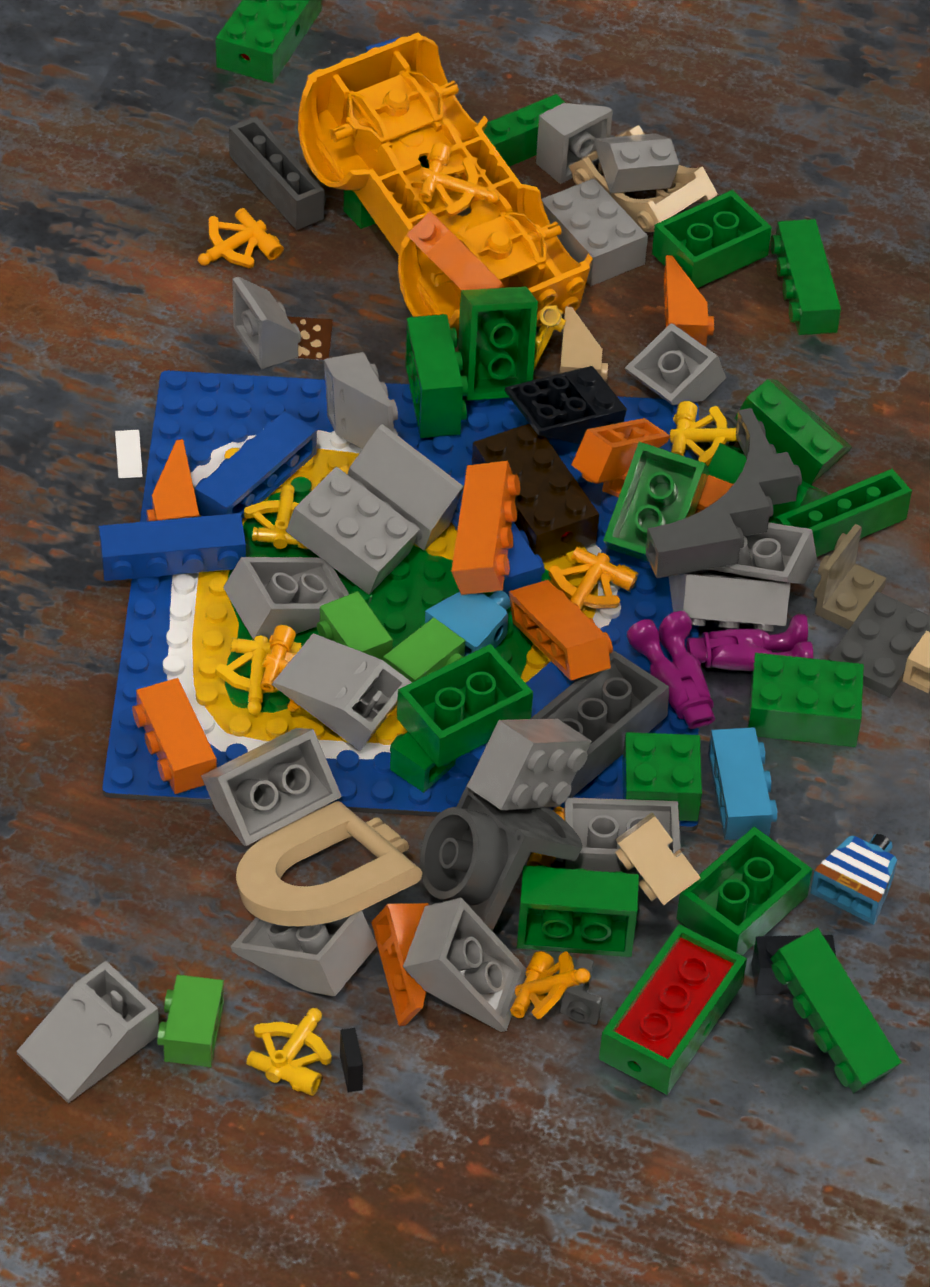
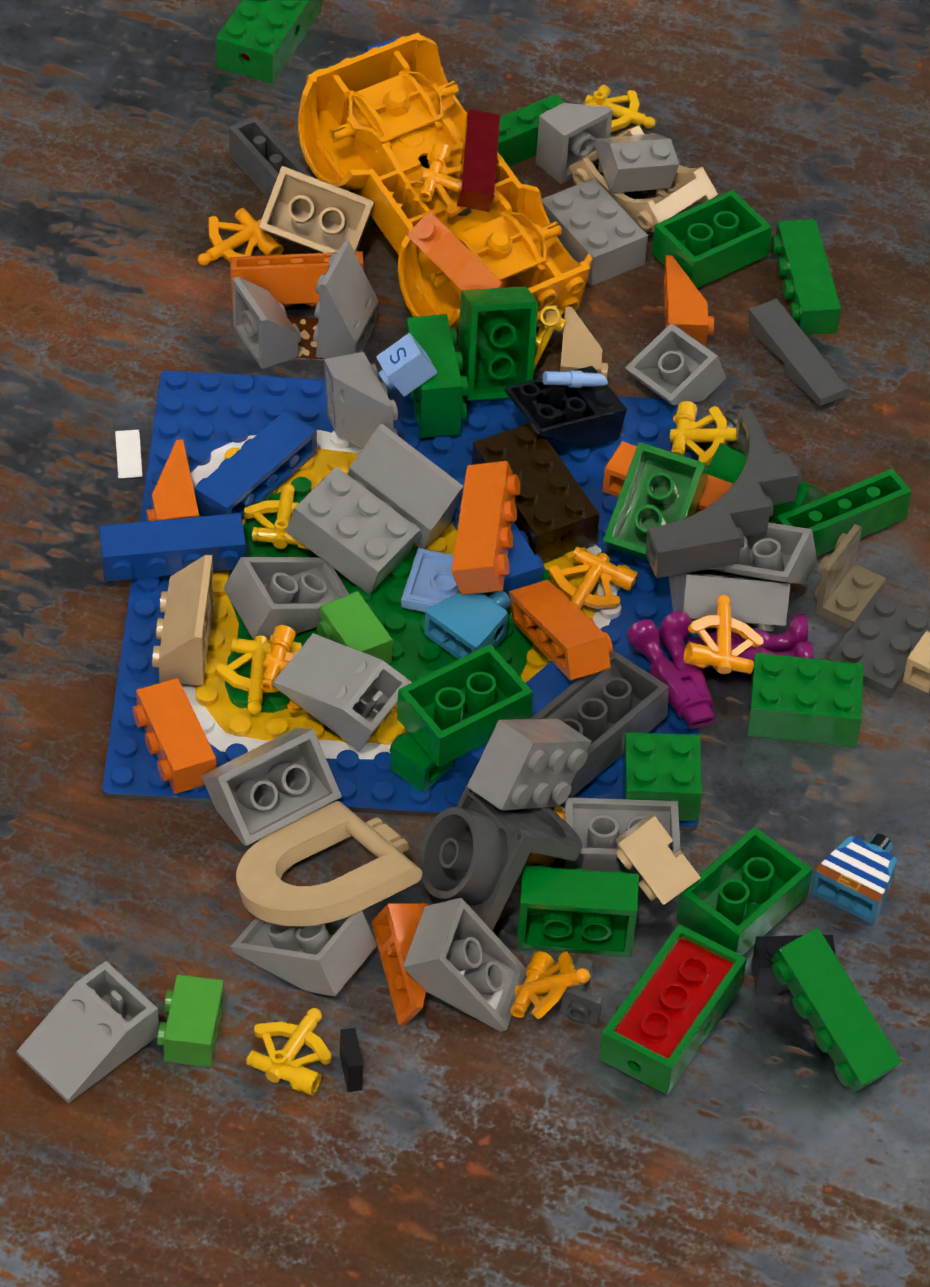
(186, 624): none -> tan slope
(287, 277): none -> orange brick
(315, 213): none -> tan slope
(345, 306): none -> light grey slope
(405, 365): none -> light blue brick
(426, 651): bright green brick -> none
(429, 580): none -> light blue tile
(479, 160): none -> dark red slope
(574, 379): none -> light blue piece
(609, 449): orange slope -> none
(624, 115): none -> yellow piece
(721, 655): none -> light orange piece
(741, 782): dark azure brick -> none
(796, 430): green slope -> none
(801, 358): none -> dark grey slope

